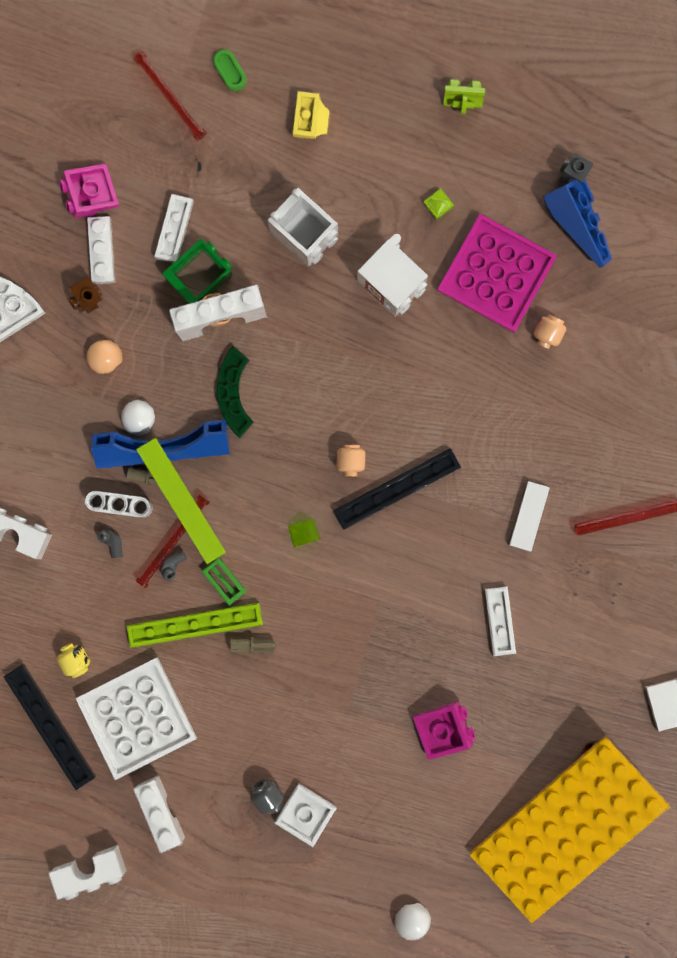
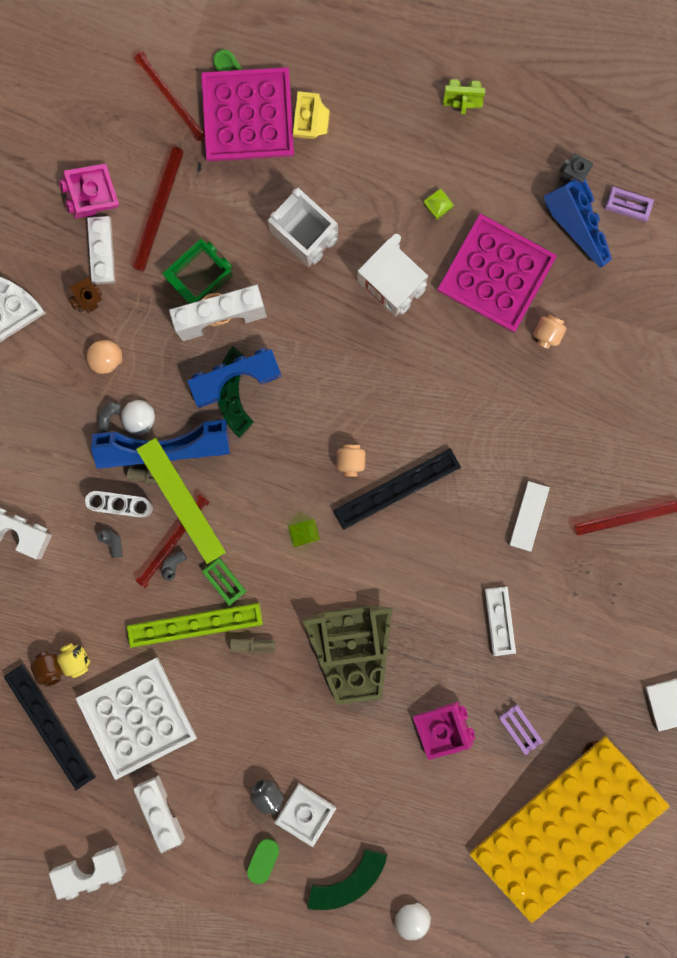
(46, 669): none -> reddish brown head
(105, 415): none -> dark grey arm
(158, 209): none -> clear red axle
(174, 228): white plate -> none
(208, 386): none -> blue arch
(247, 114): none -> dark pink plate
(263, 861): none -> bright green tile
(350, 889): none -> dark green tile
(352, 650): none -> olive wedge
(532, 745): none -> lavender tile
(627, 212): none -> lavender tile

